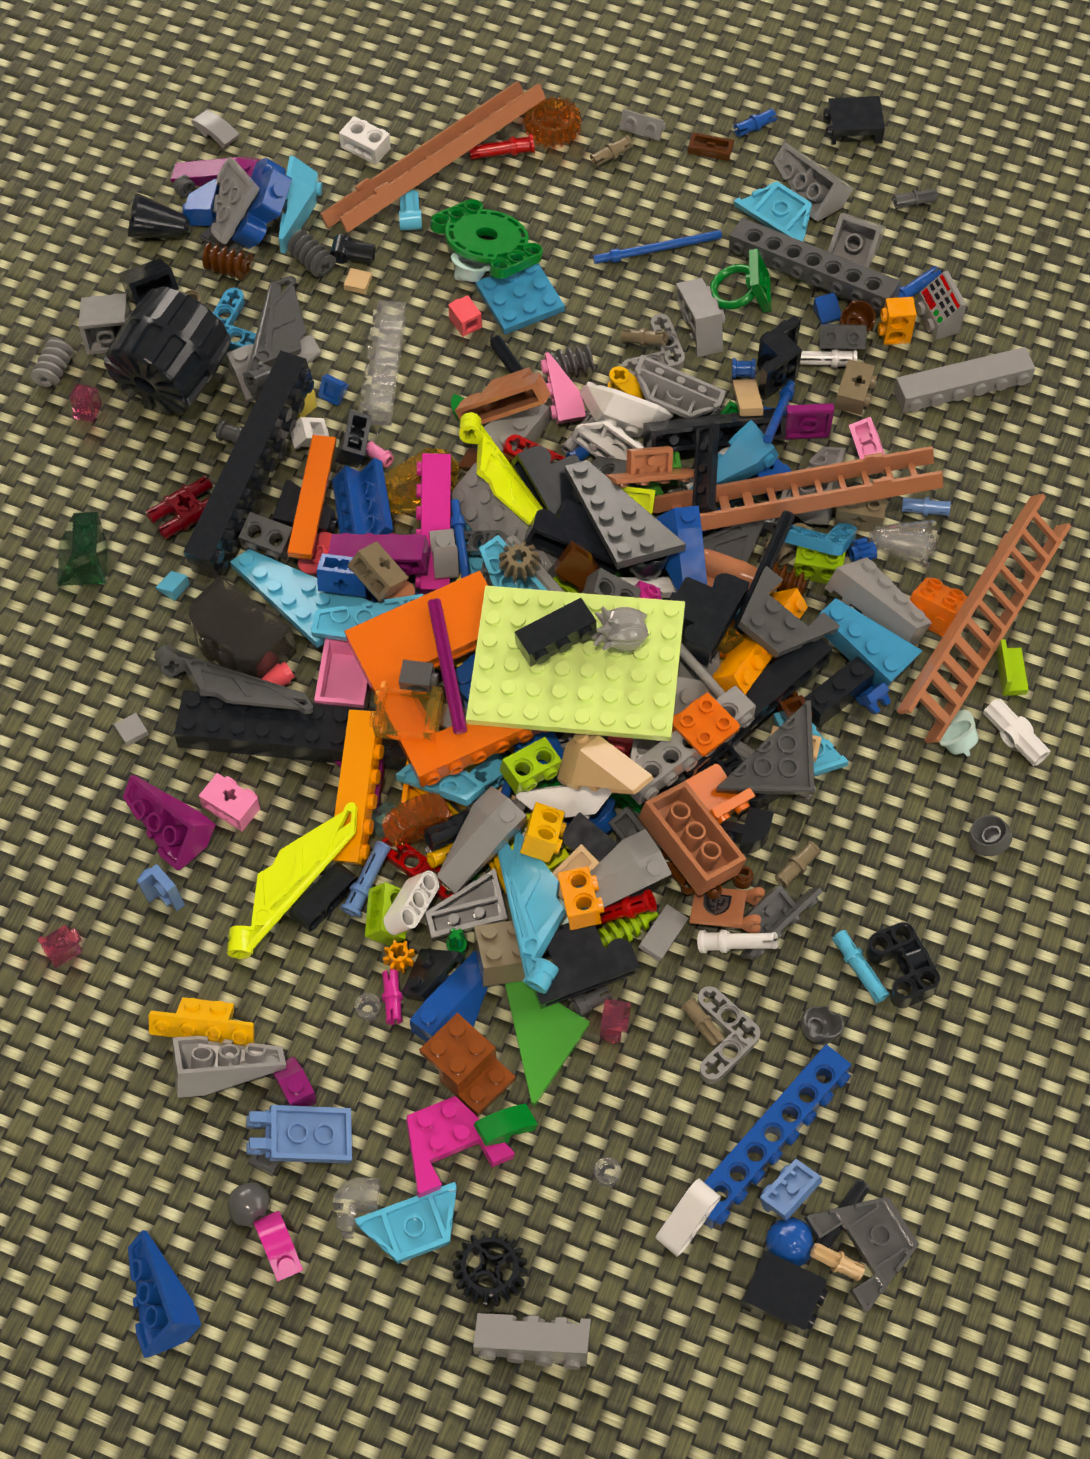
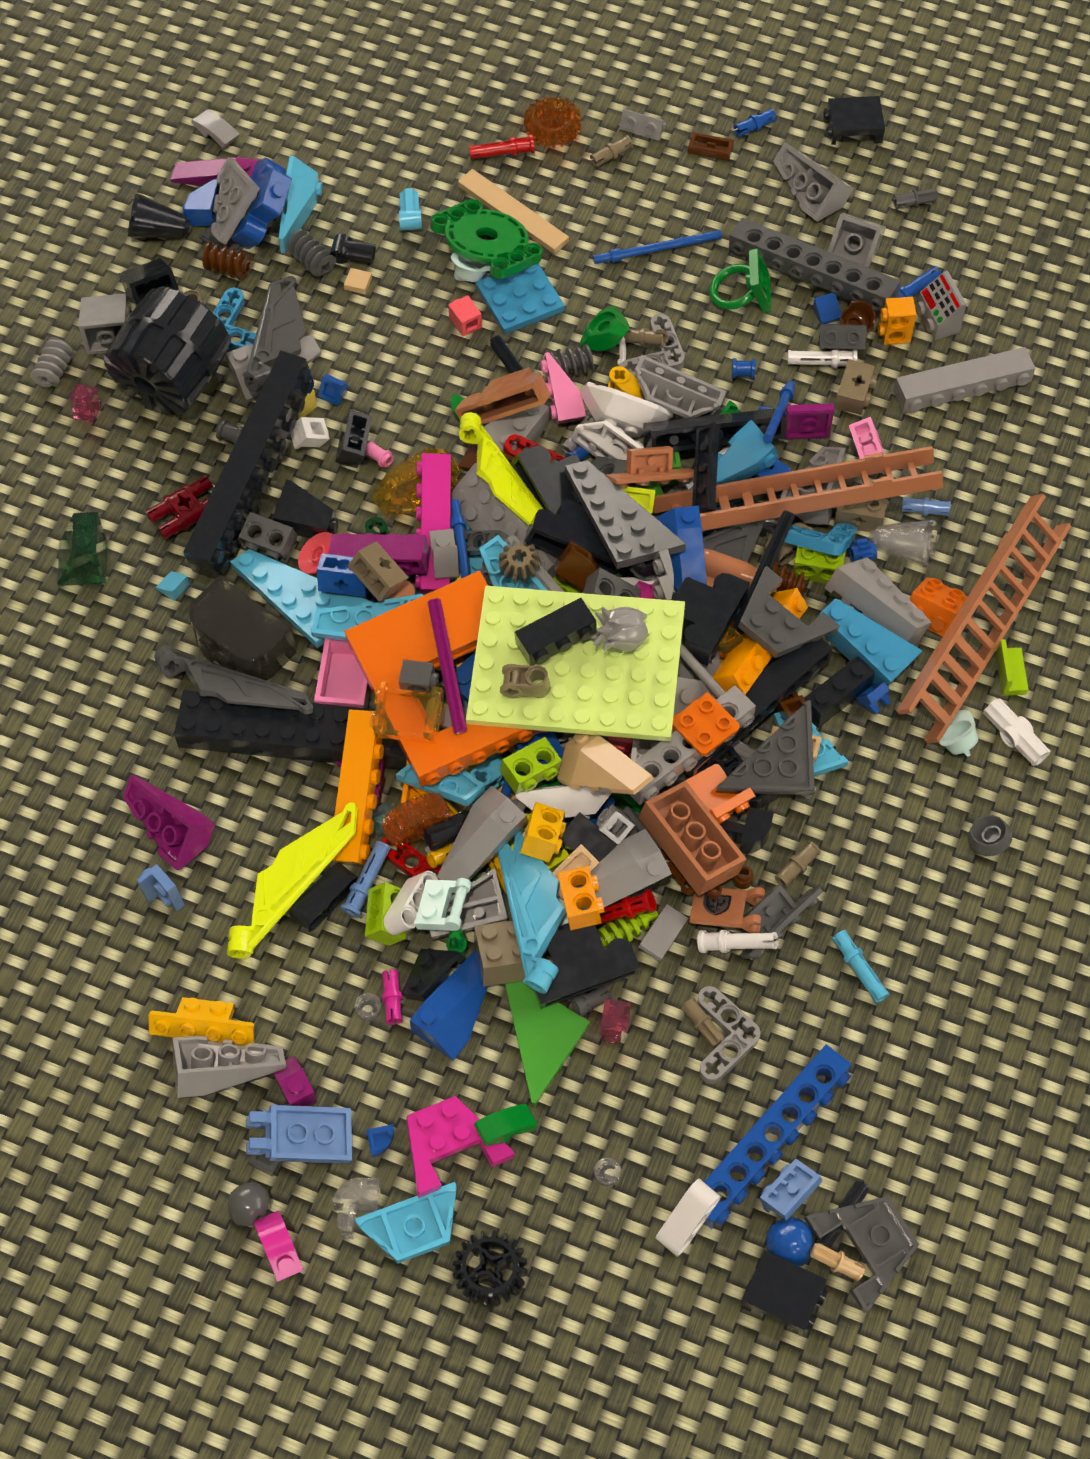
(60, 952): clear pink brick -> none
(131, 729): light grey tile -> none
(163, 1304): blue wedge -> none
(184, 186): dark grey bush -> none
(230, 801): bright pink brick -> none
(280, 674): coral cone -> none
(312, 497): orange tile -> none
(362, 500): blue slope -> none
(365, 140): white brick -> none
(380, 1139): none -> blue tile
(384, 362): clear brick -> none
(401, 962): light orange gear -> none
(429, 158): nougat ladder -> none
(435, 904): none -> light aqua plate
(467, 1064): dark orange bracket -> none
(499, 200): none -> tan tile
(522, 681): none -> dark tan piece
(532, 1340): light grey wedge -> none
(606, 332): none -> green hat
(611, 820): none -> light grey brick
(664, 584): none -> light grey slope
(702, 314): light grey wedge -> none
(747, 397): tan tile -> none
(778, 209): medium azure wing -> none
(779, 357): black bracket -> none
(821, 1025): dark grey hair -> none
(912, 960): black beam -> none

